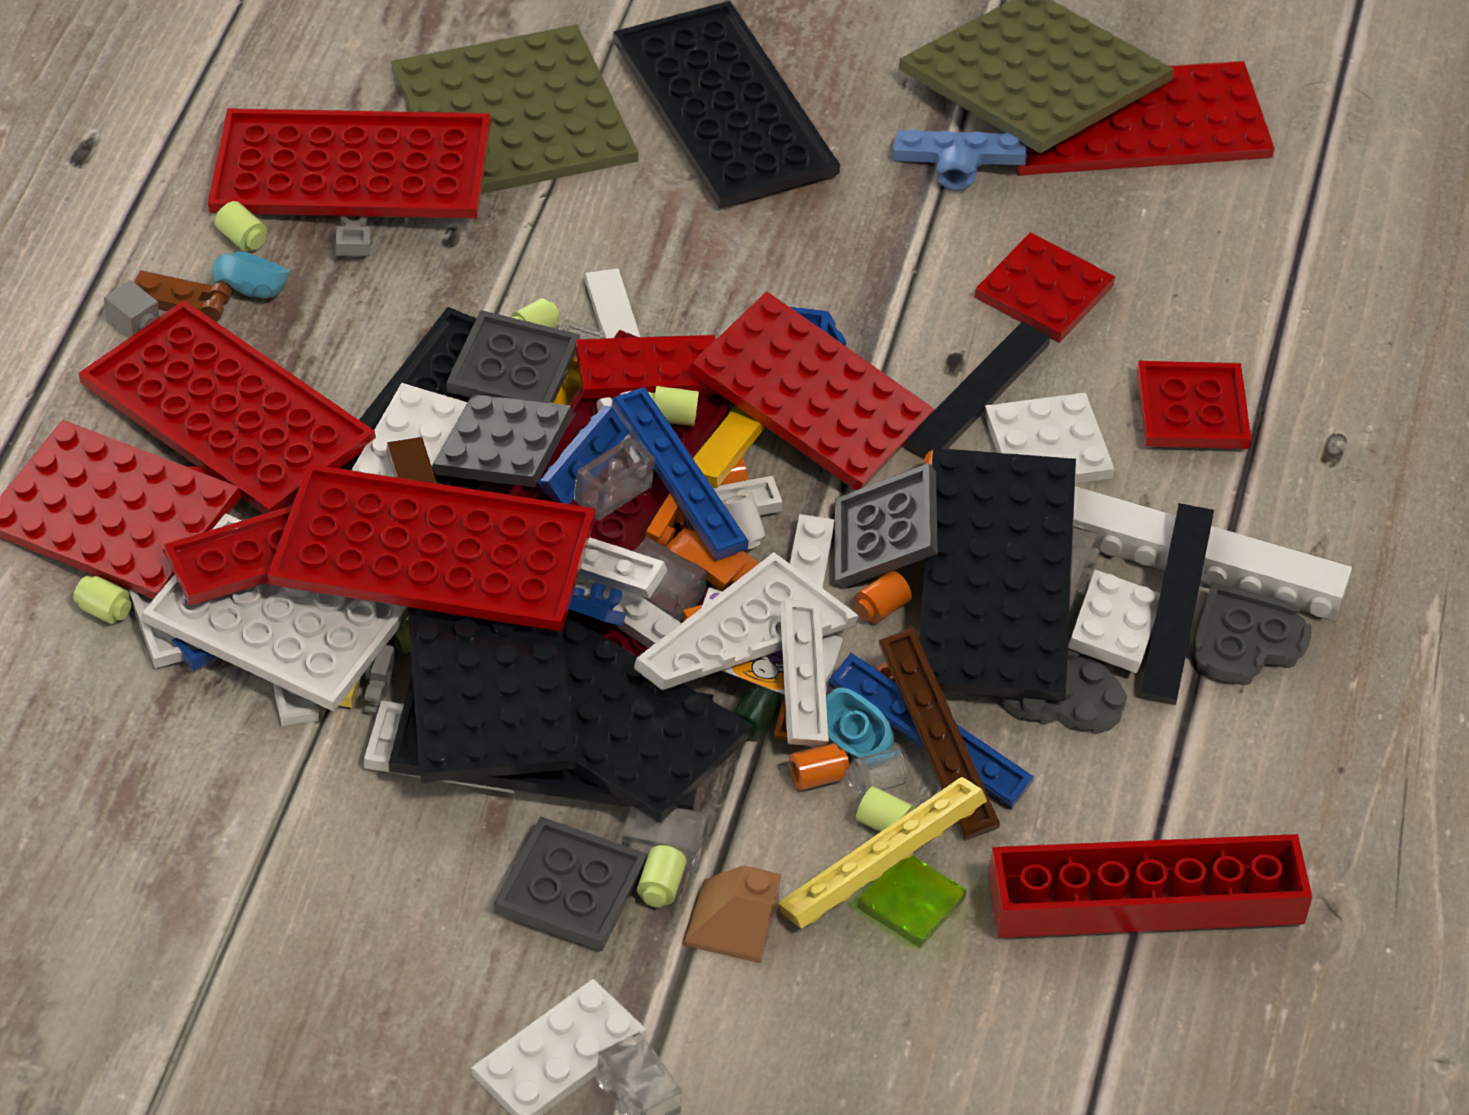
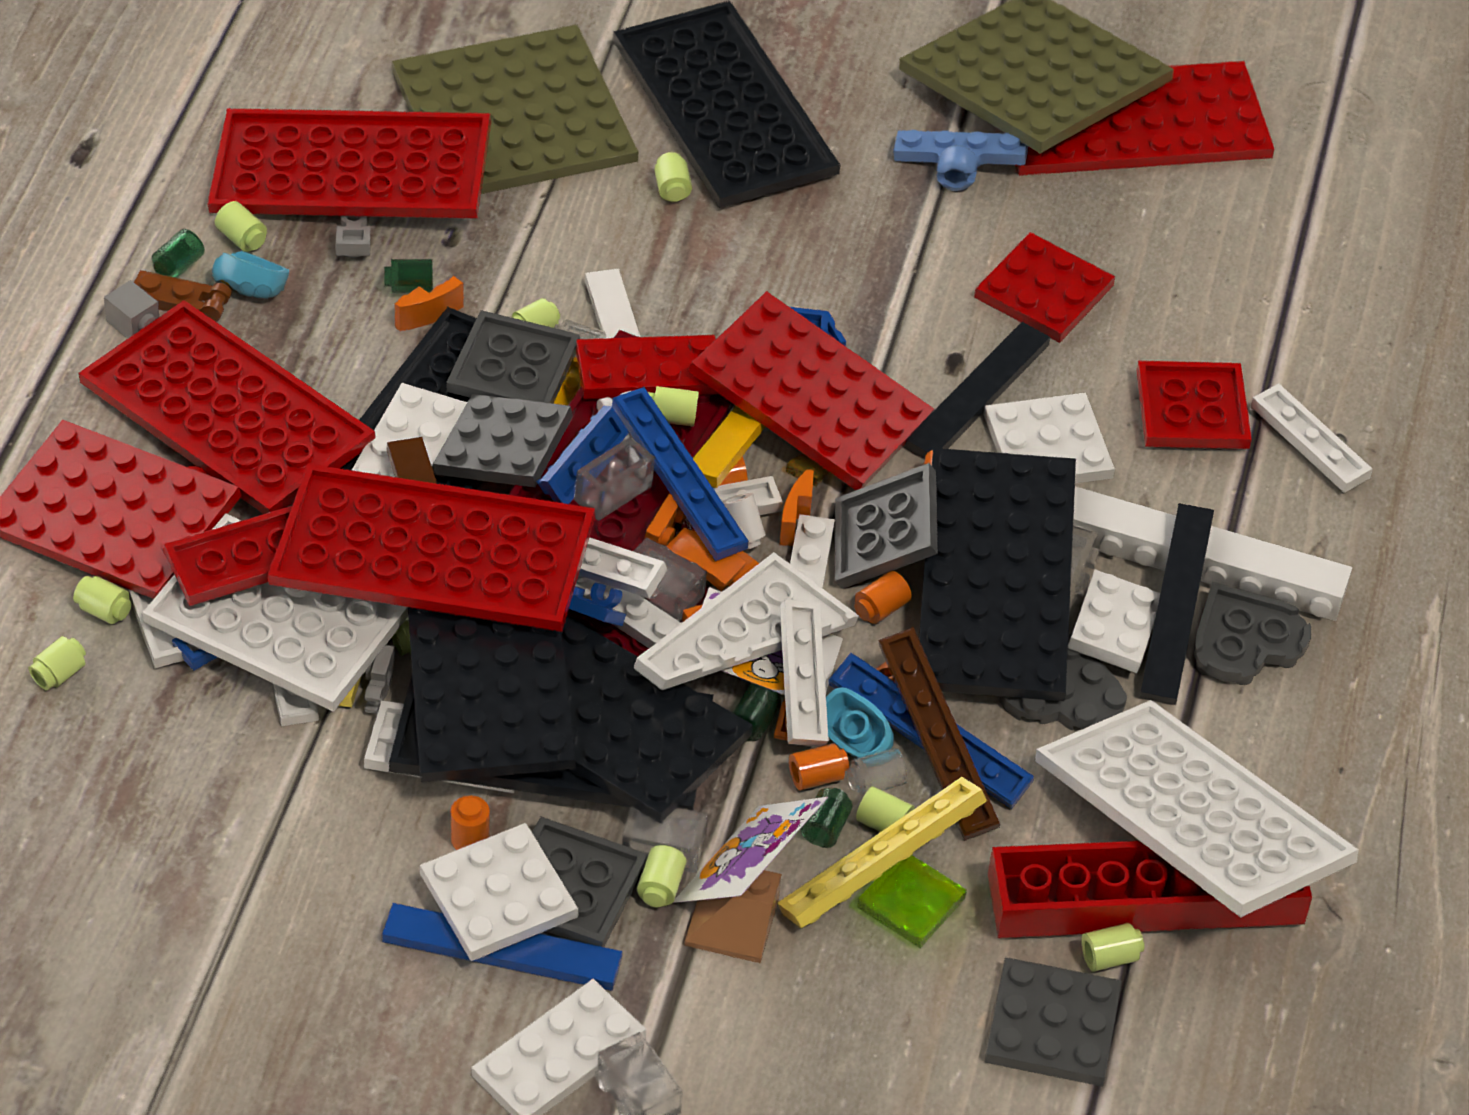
(57, 663): none -> yellowish green brick
(178, 254): none -> clear green brick
(408, 274): none -> clear green brick
(425, 308): none -> orange slope
(469, 821): none -> orange brick
(498, 891): none -> white plate
(535, 955): none -> blue tile
(672, 177): none -> yellowish green brick
(749, 850): none -> sticker
(797, 503): none -> orange slope
(799, 464): none -> clear yellow tile
(829, 819): none -> clear green brick
(1053, 1022): none -> dark grey plate
(1112, 946): none -> yellowish green brick
(1197, 807): none -> white plate
(1311, 438): none -> white plate

